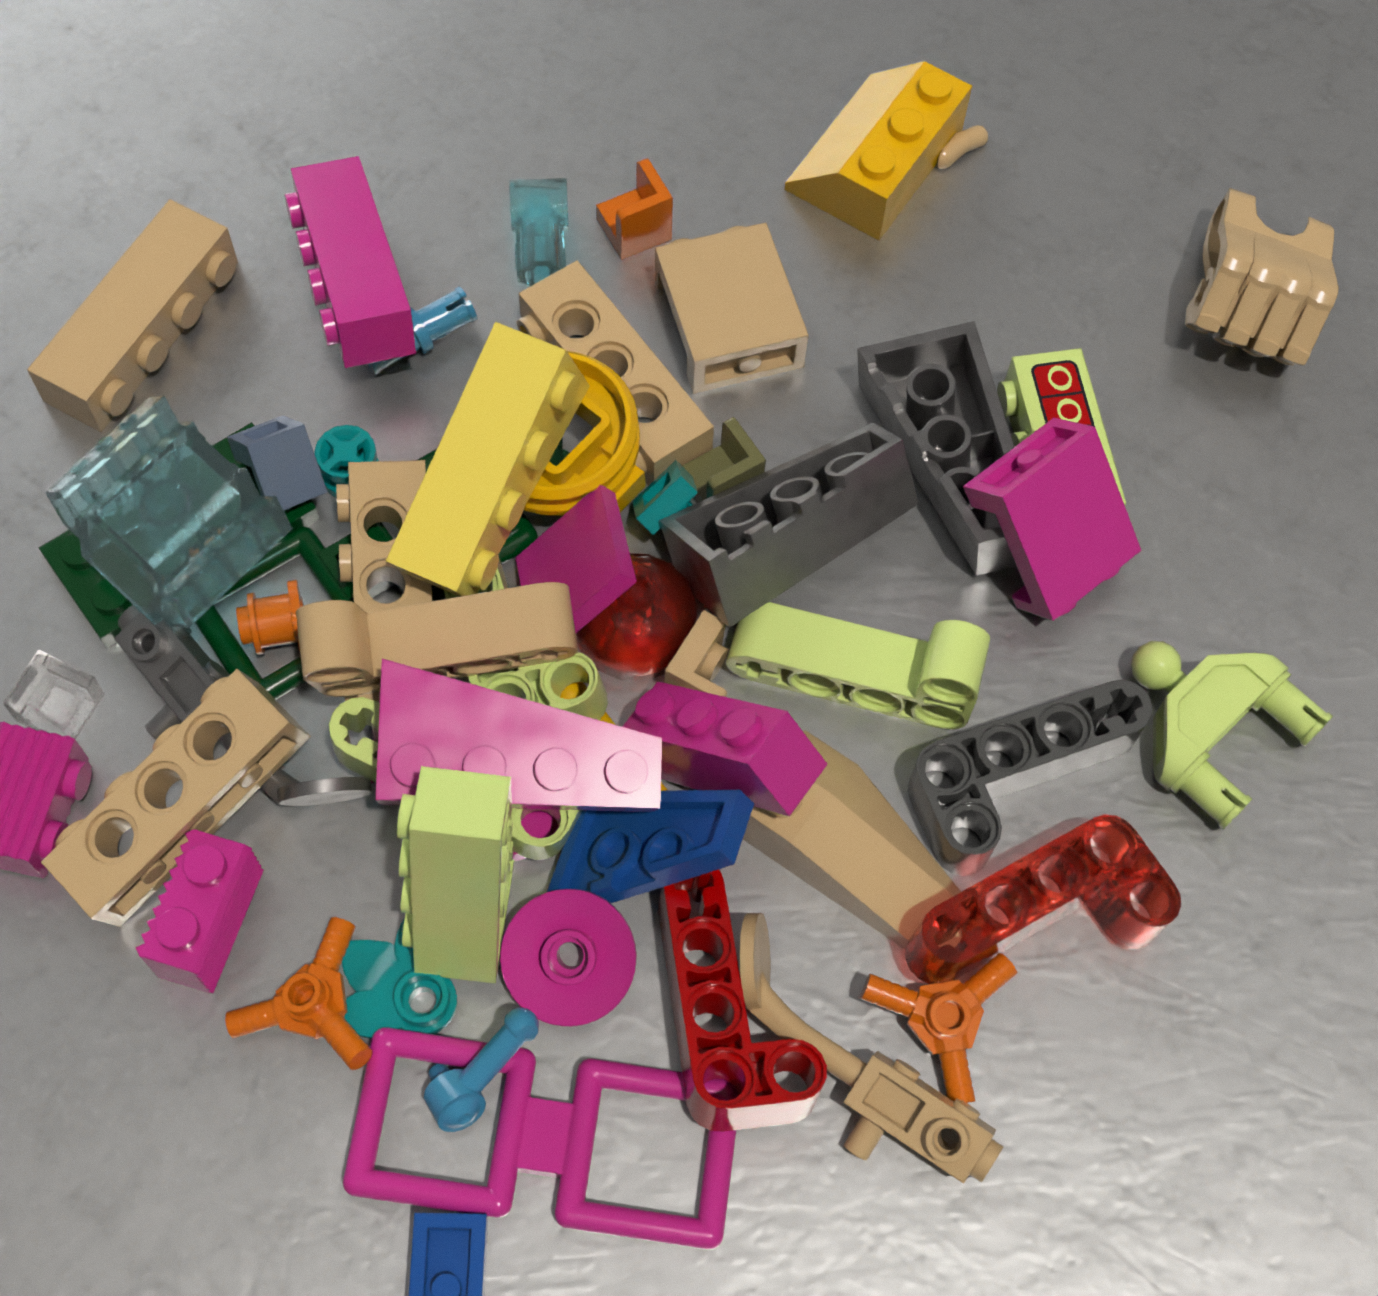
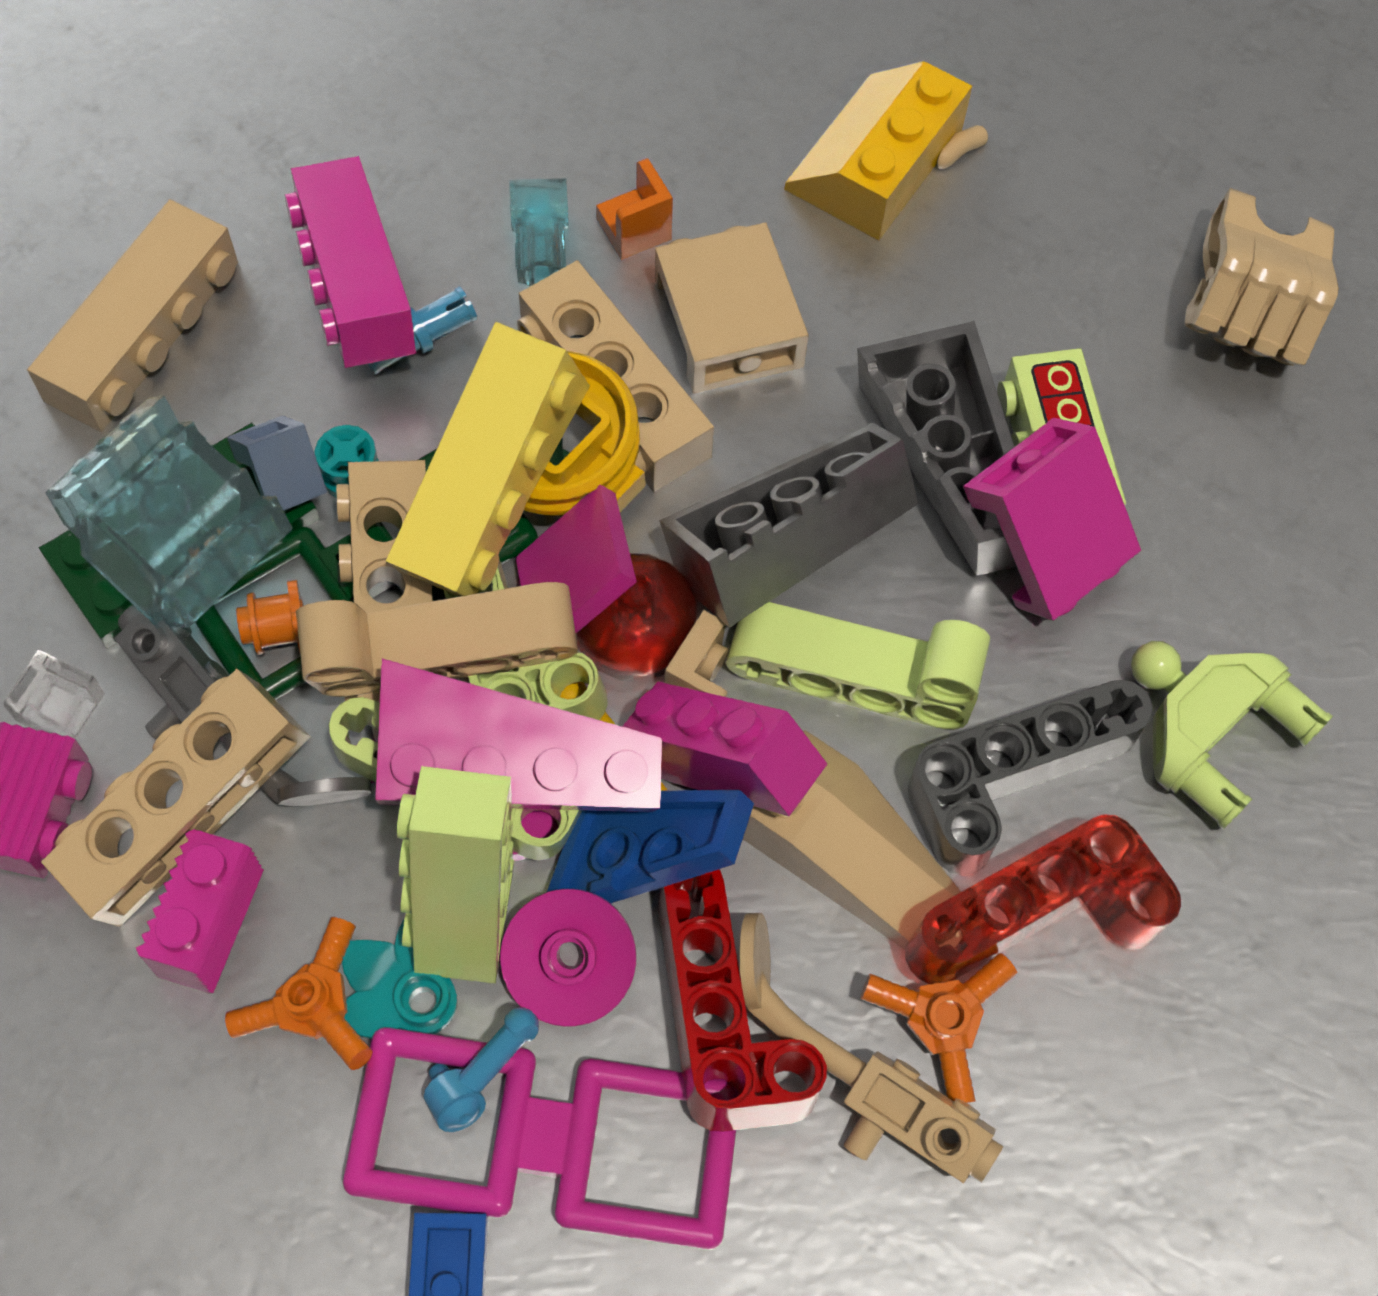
(665, 496): teal tile -> none
(727, 464): olive panel -> none

